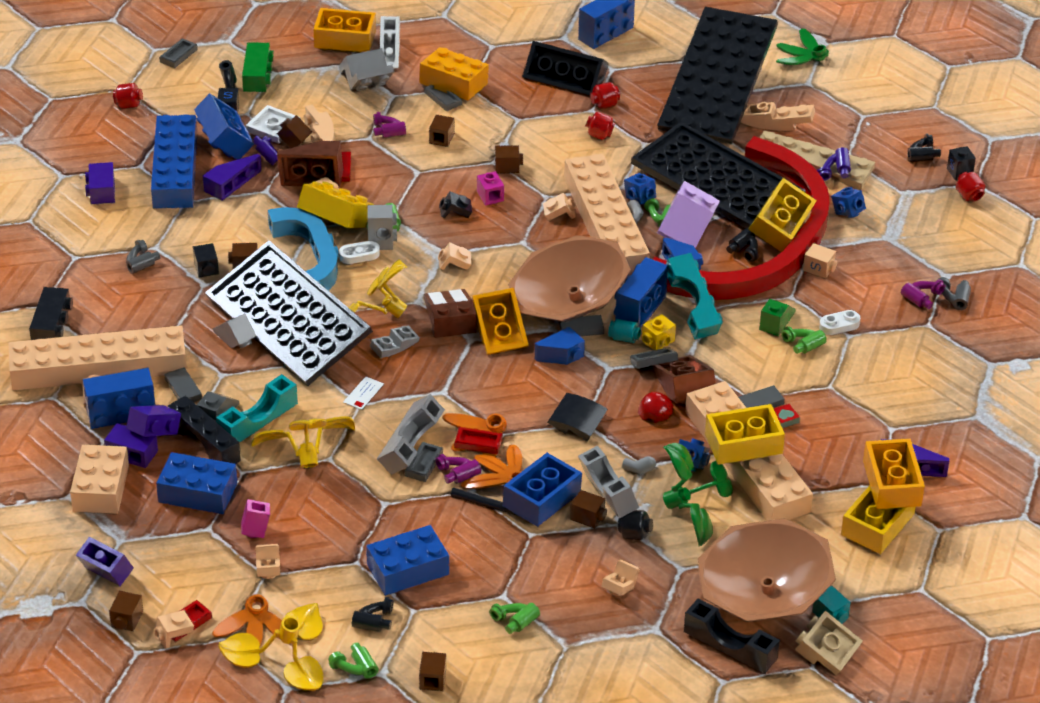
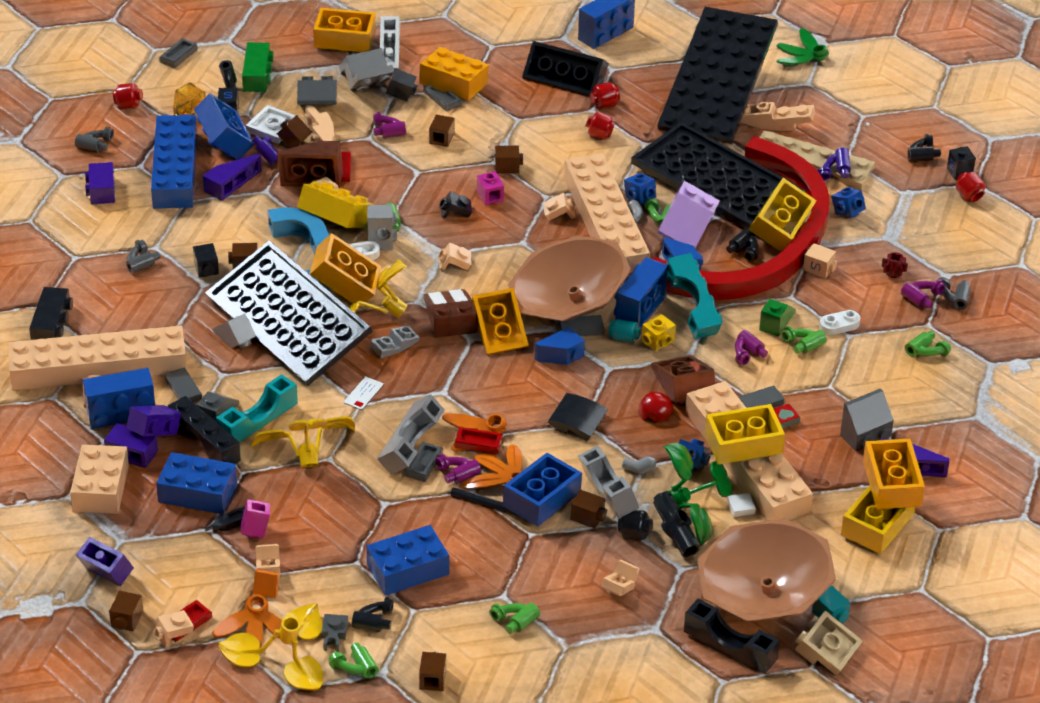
(91, 140): none -> dark grey plant
(187, 99): none -> clear yellow slope
(227, 521): none -> black piece
(266, 583): none -> orange tile
(316, 91): none -> dark grey slope
(334, 629): none -> dark grey plate
(345, 270): none -> light orange brick
(402, 85): none -> black brick
(653, 357): dark grey tile -> none
(676, 523): none -> black piece
(741, 505): none -> white tile
(752, 344): none -> magenta plant
(866, 419): none -> slope
(894, 265): none -> dark red gear
(919, 346): none -> bright green plant

